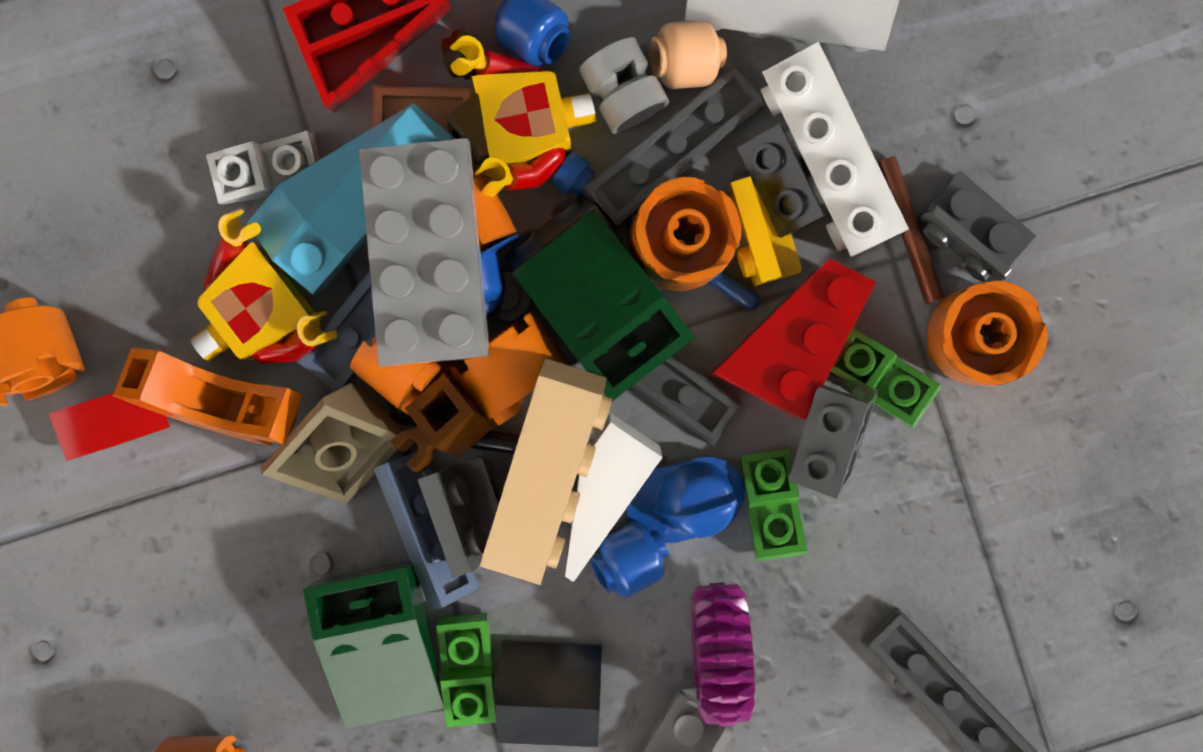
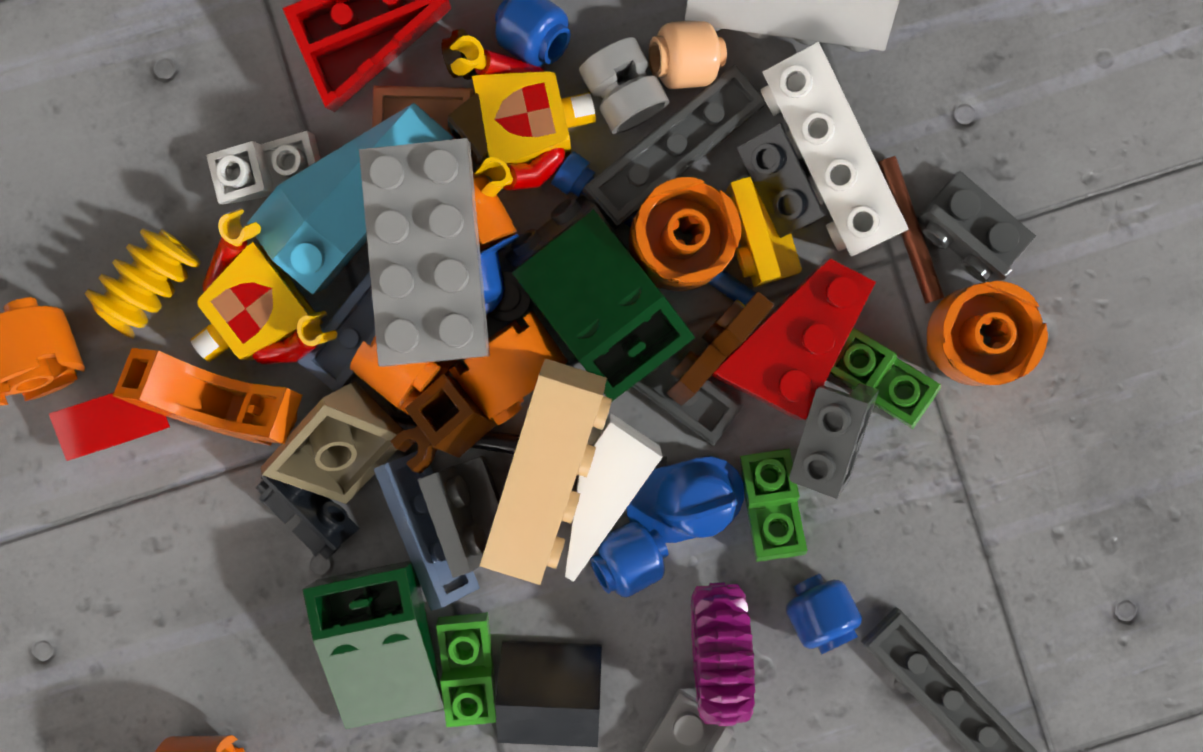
(141, 281): none -> yellow piece
(323, 522): none -> black hinge
(722, 338): none -> reddish brown plate
(823, 613): none -> blue head

